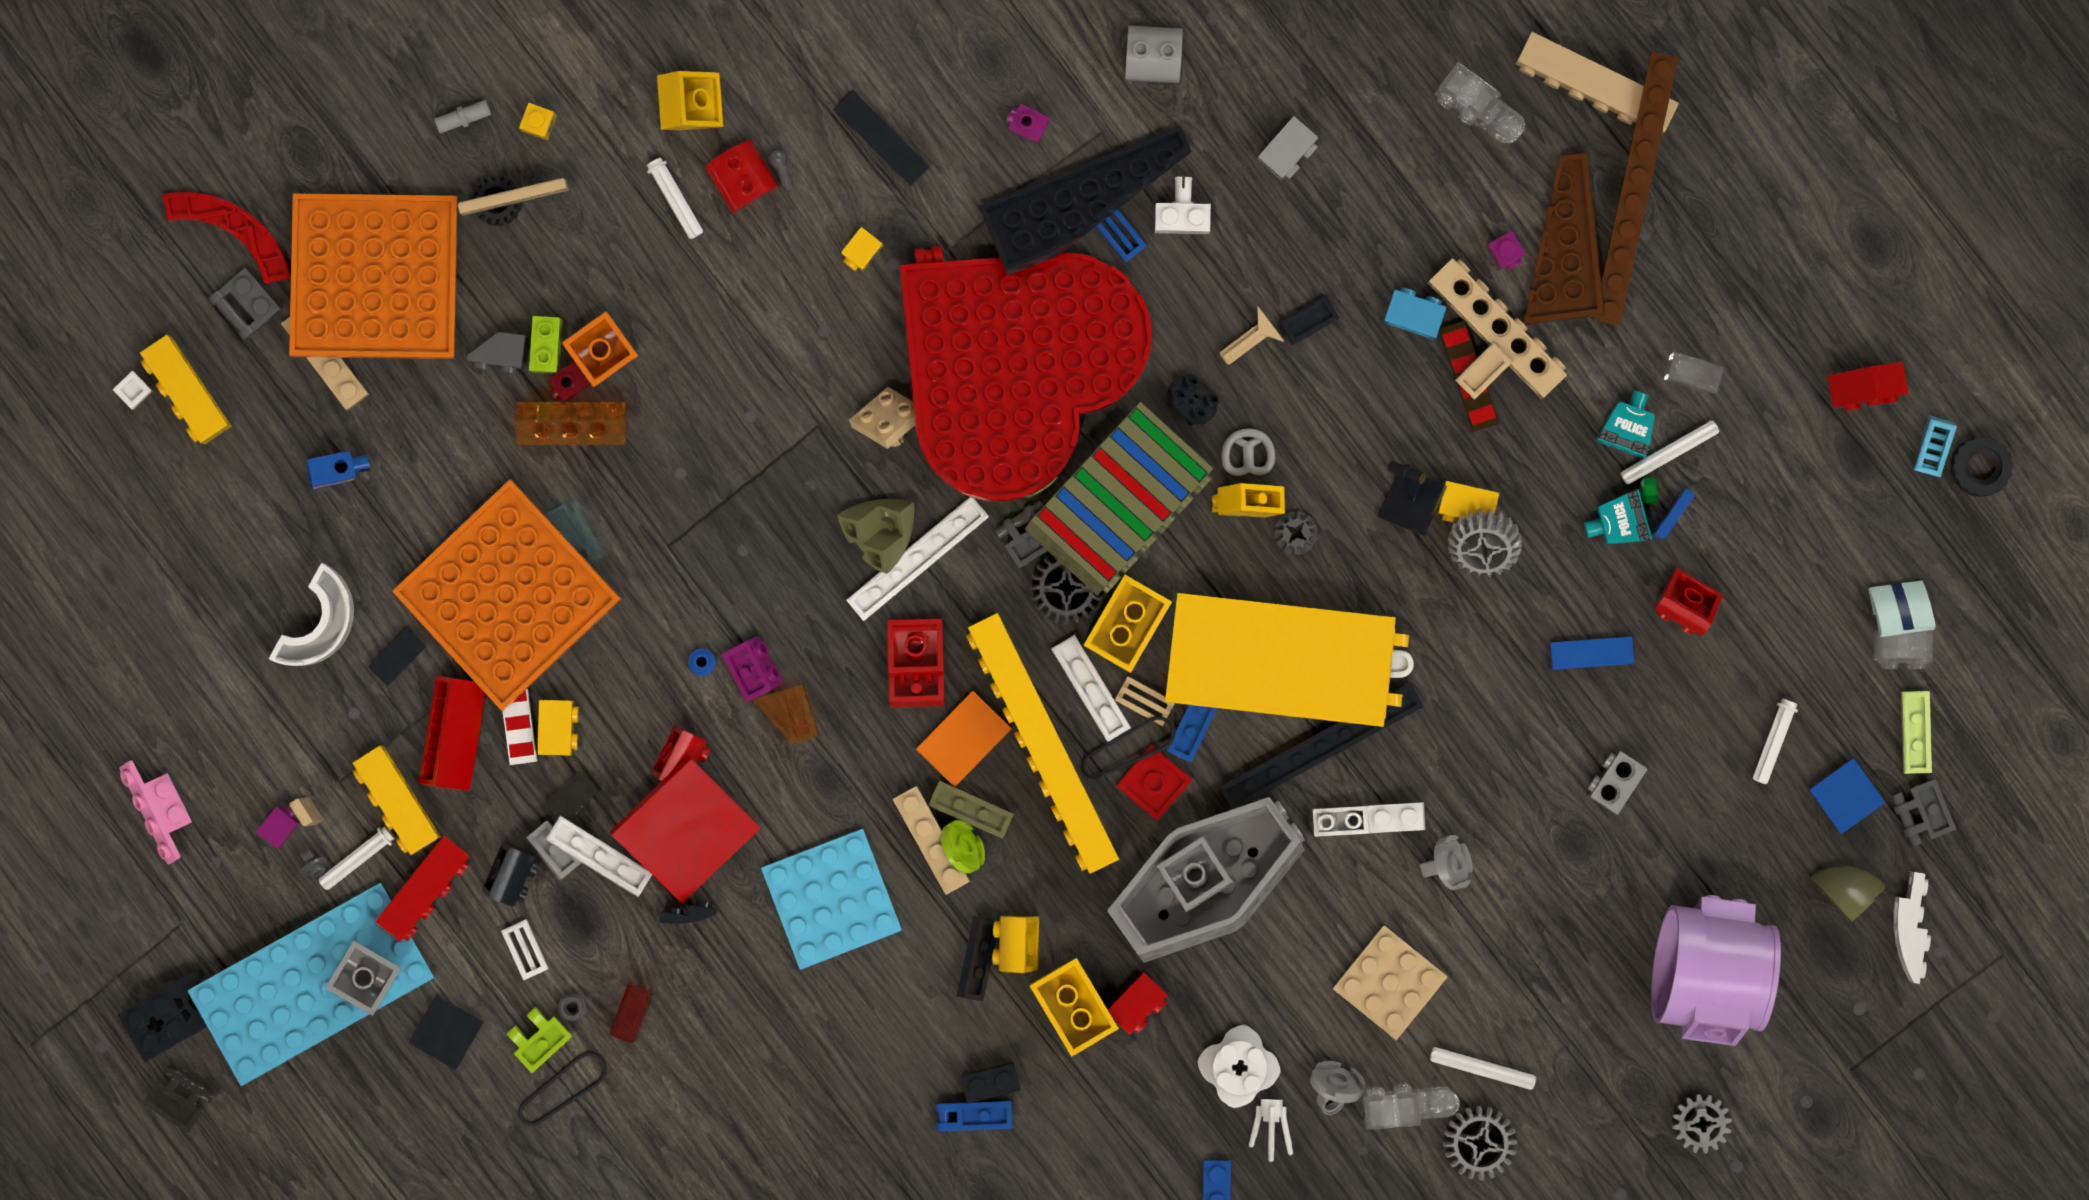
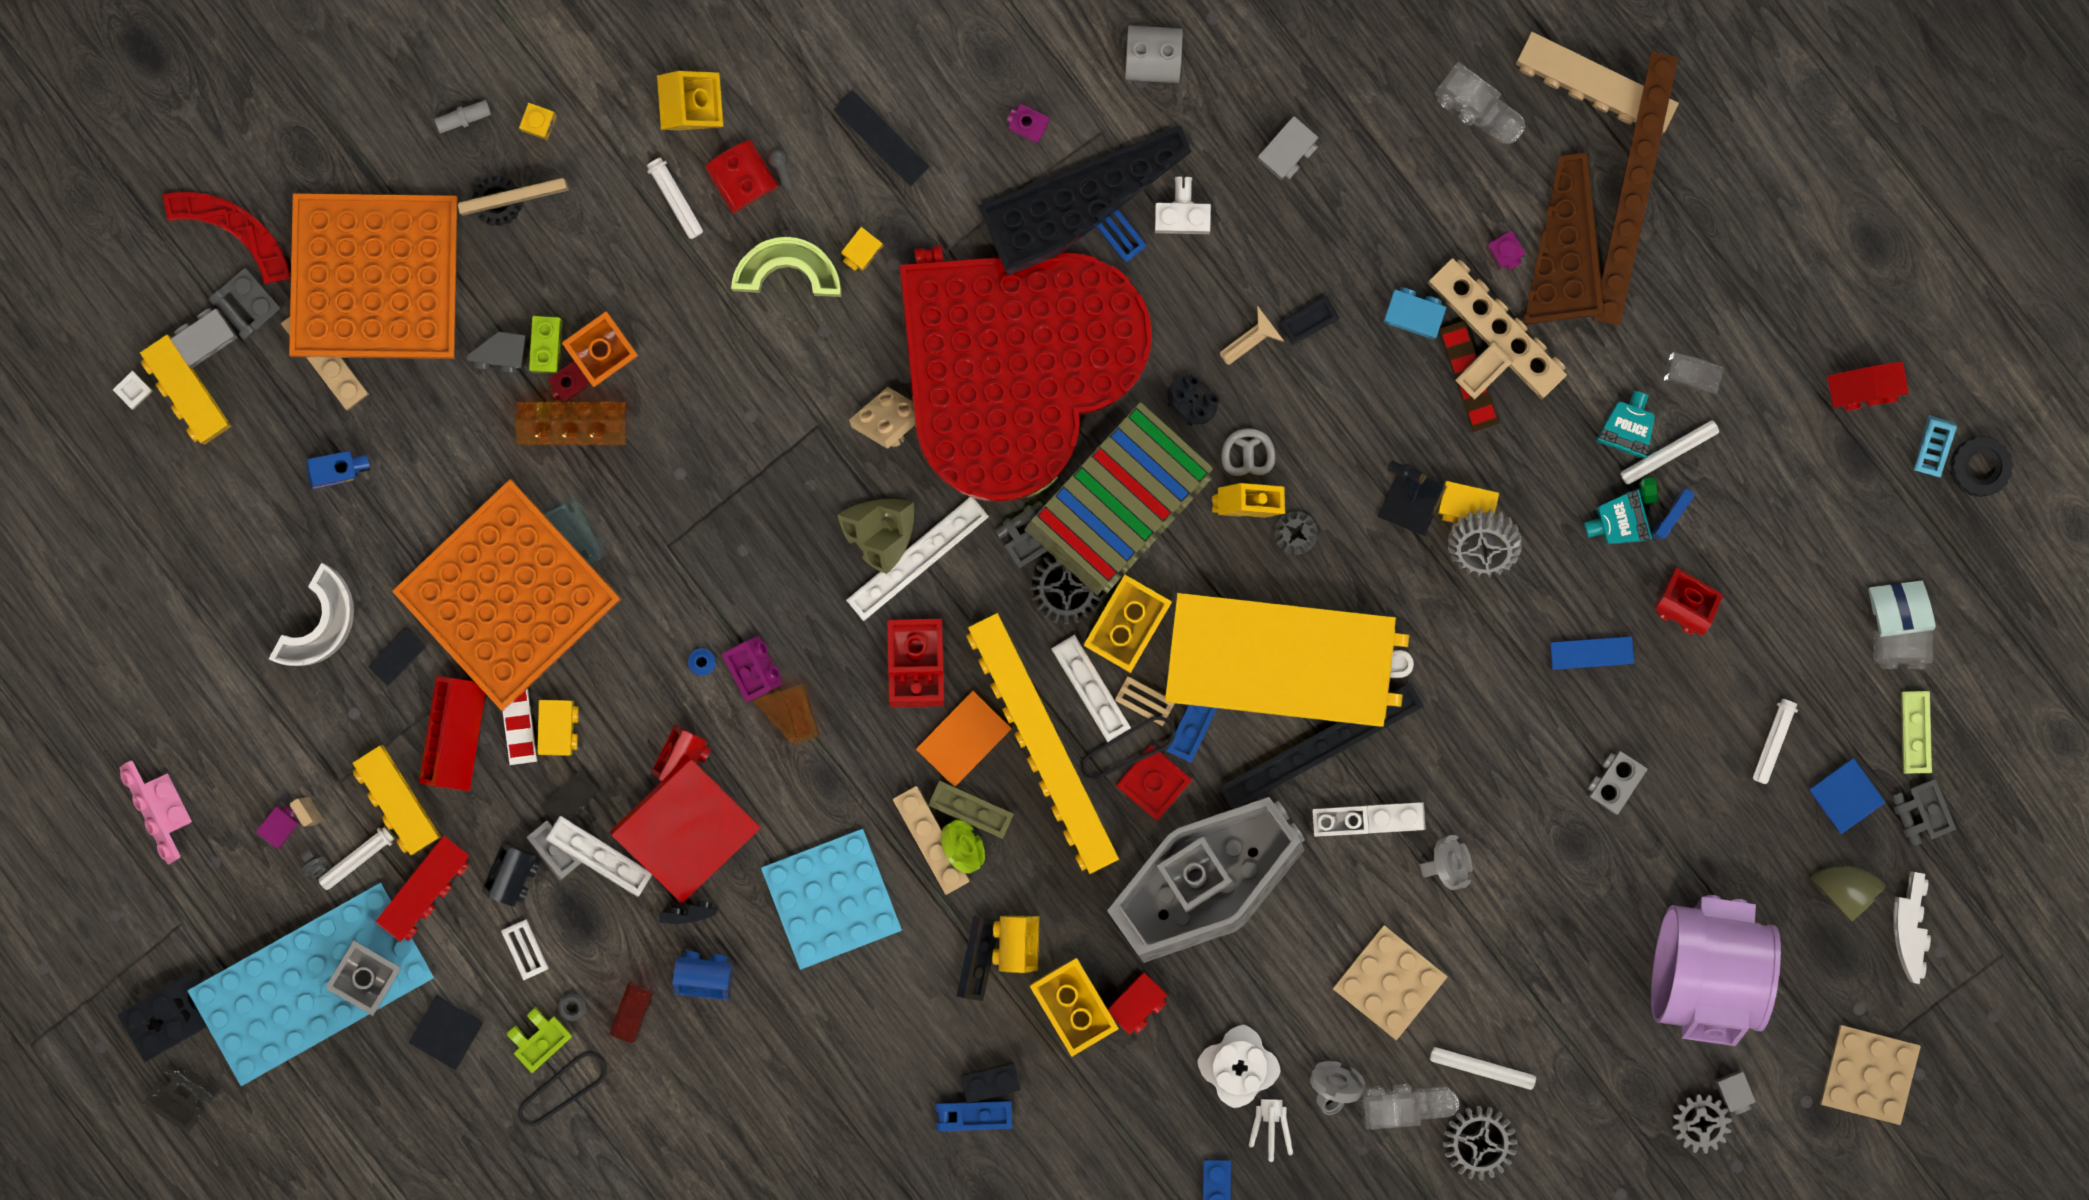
(203, 337): none -> light grey brick
(702, 977): none -> blue brick
(784, 253): none -> yellowish green brick
(1735, 1092): none -> light grey brick
(1870, 1074): none -> tan plate

